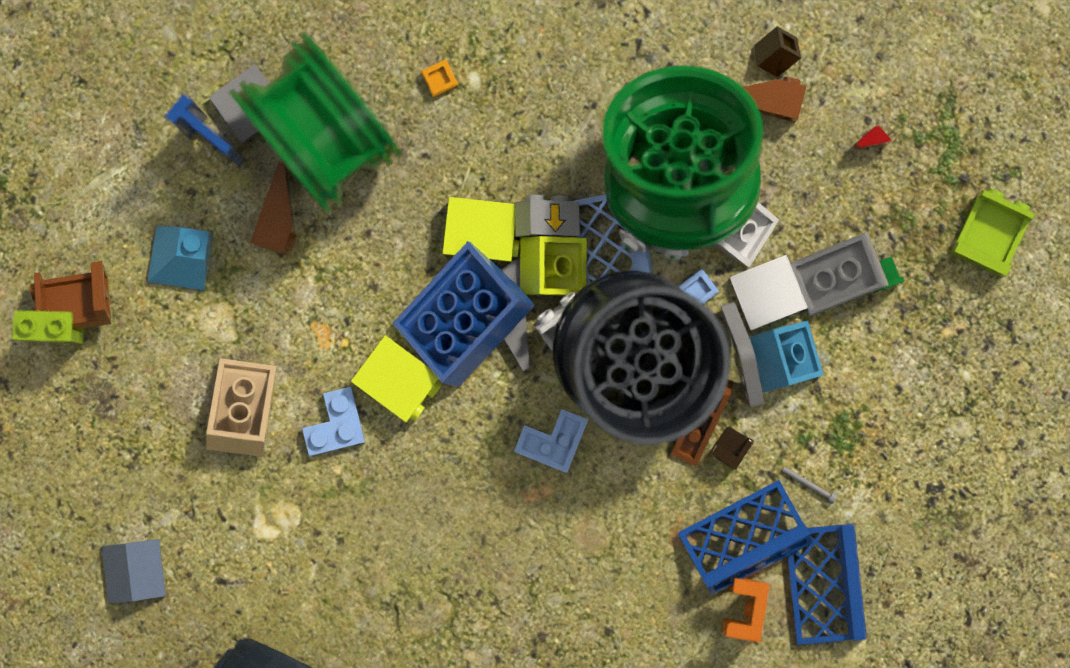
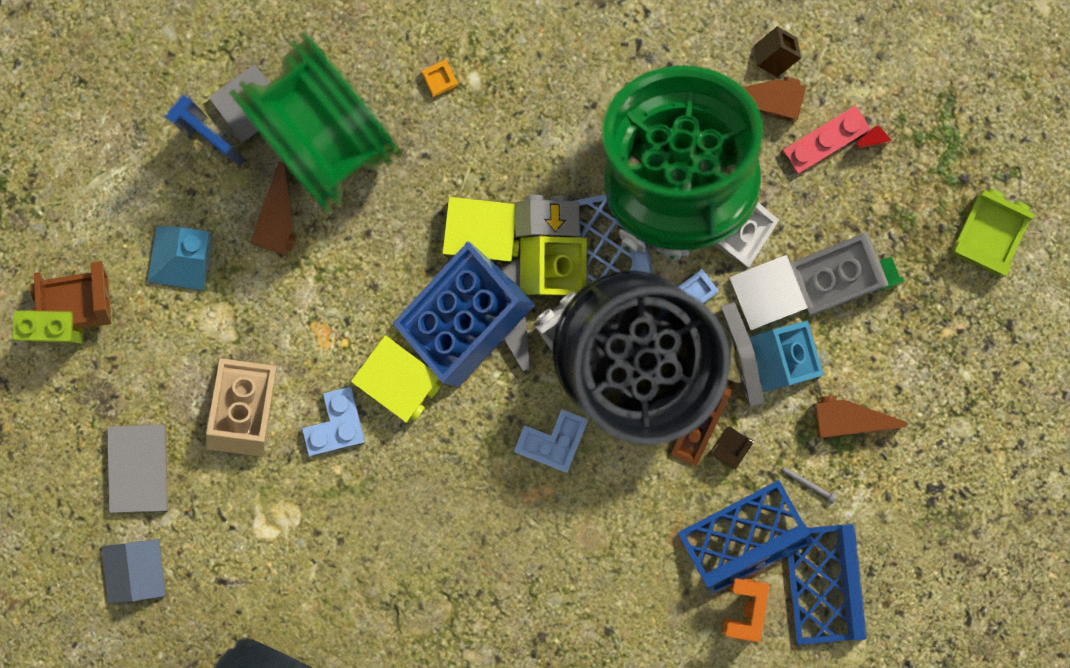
(137, 468): none -> light grey tile
(826, 139): none -> coral plate
(845, 418): none -> dark orange slope

